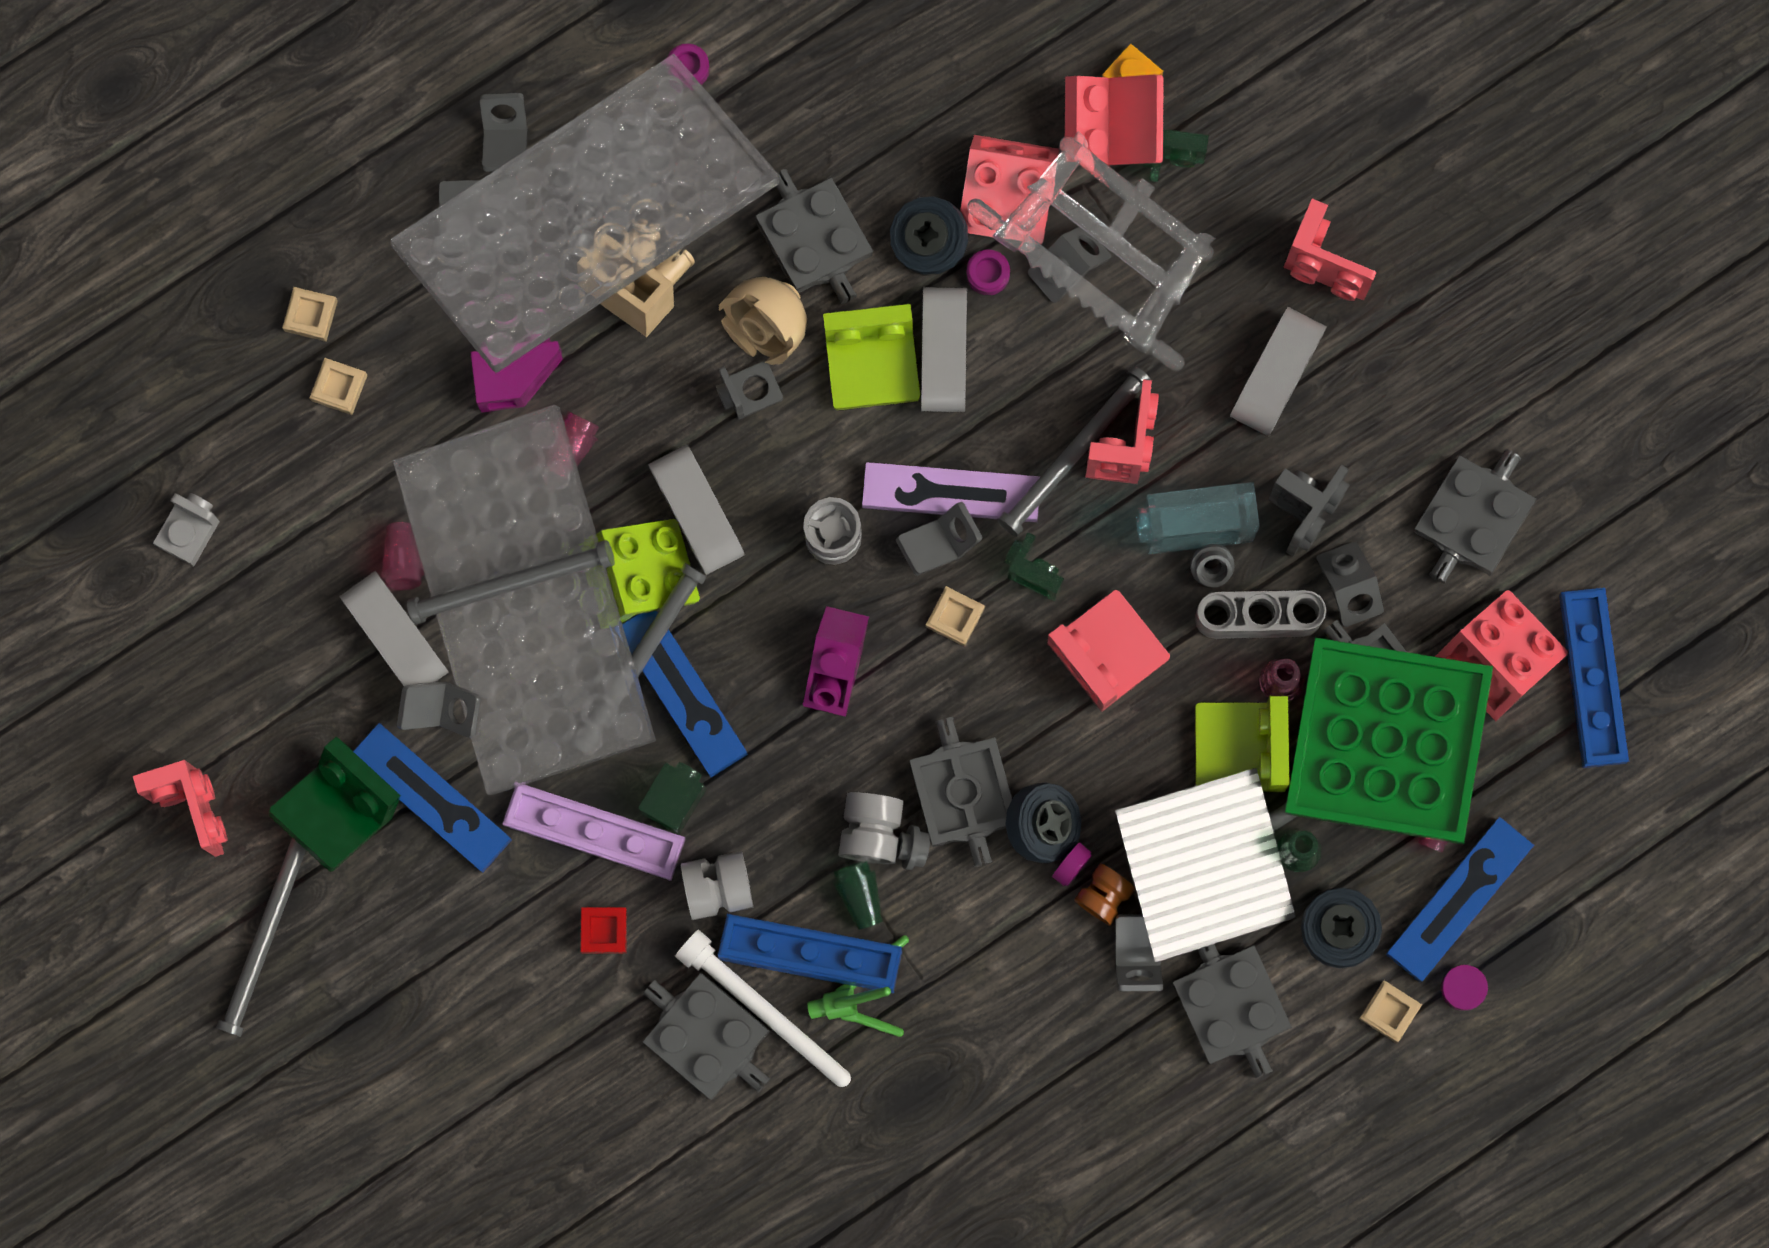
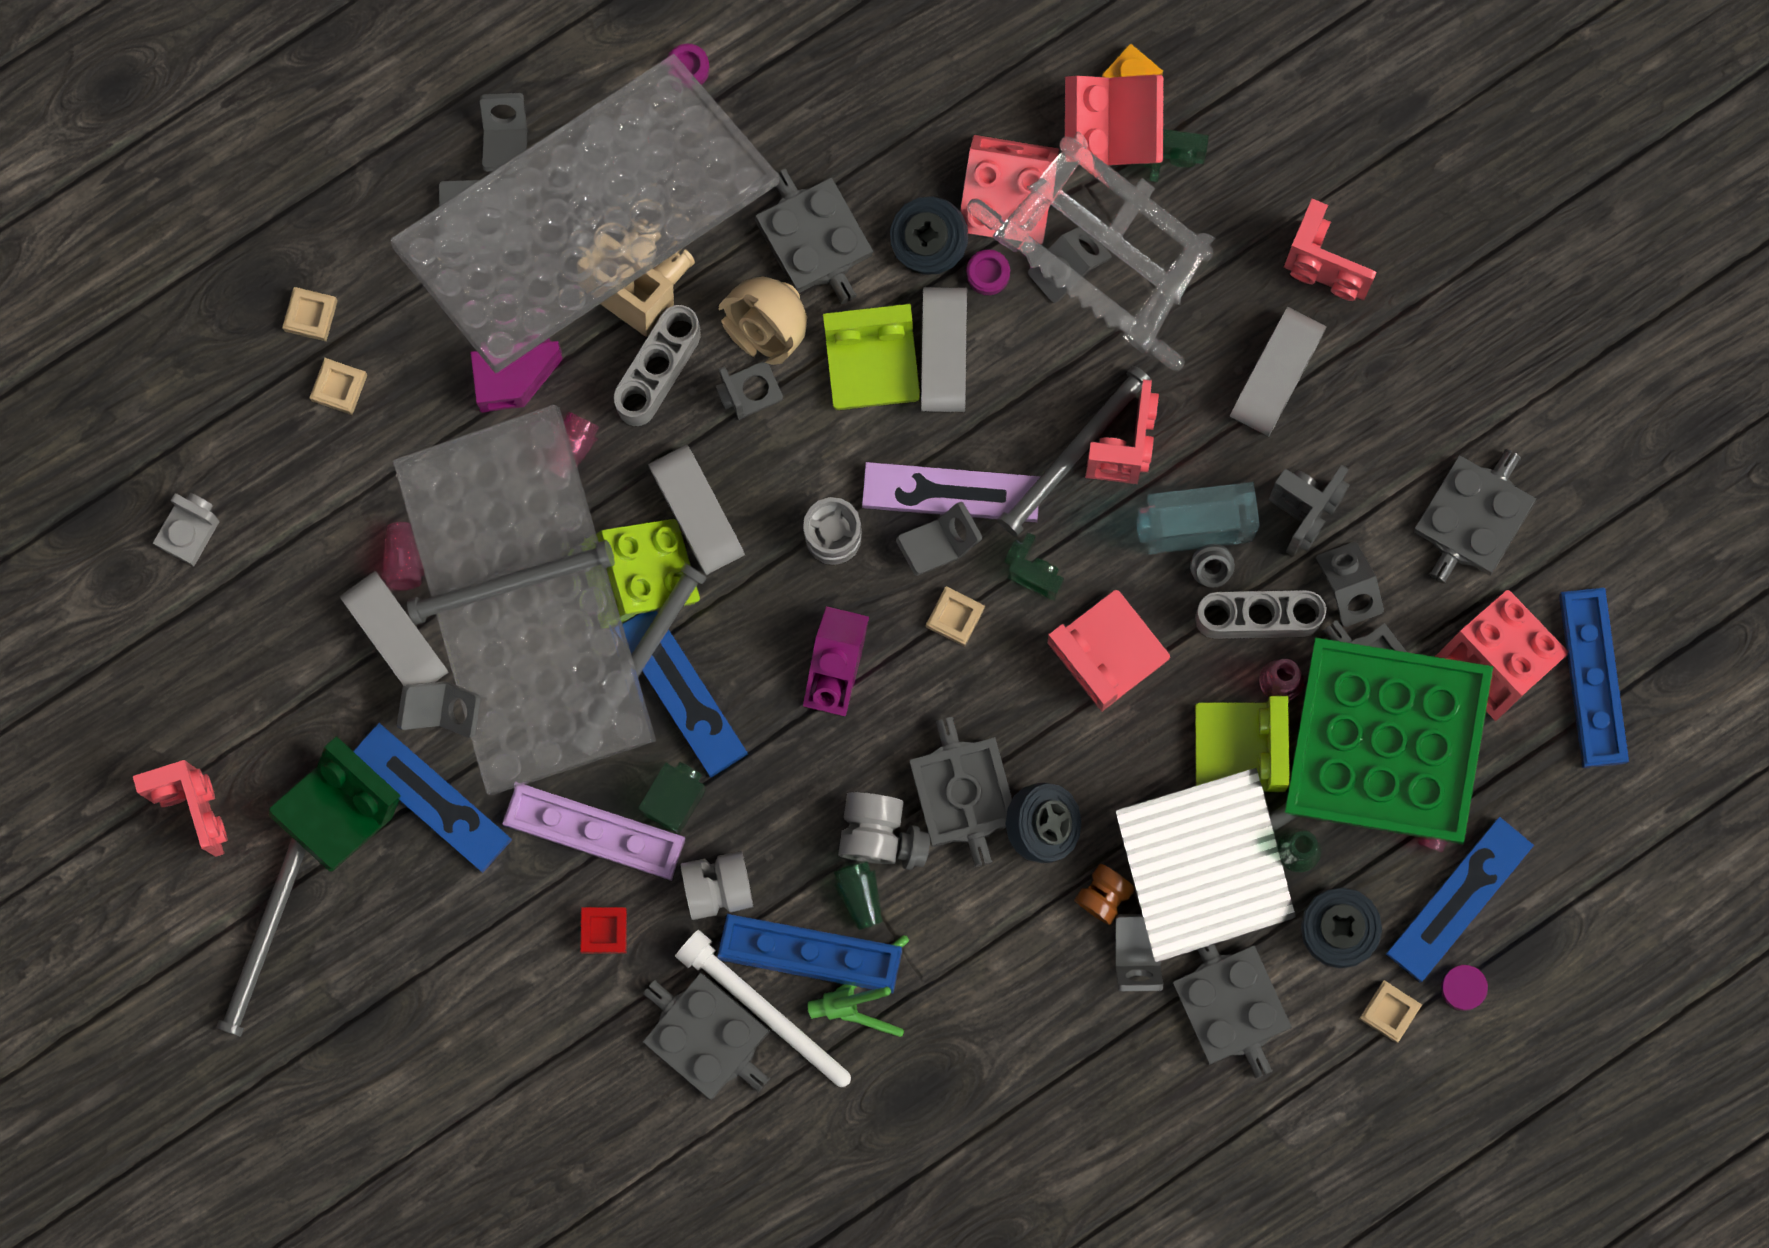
(658, 344): none -> light grey beam
(1072, 865): magenta tile -> none

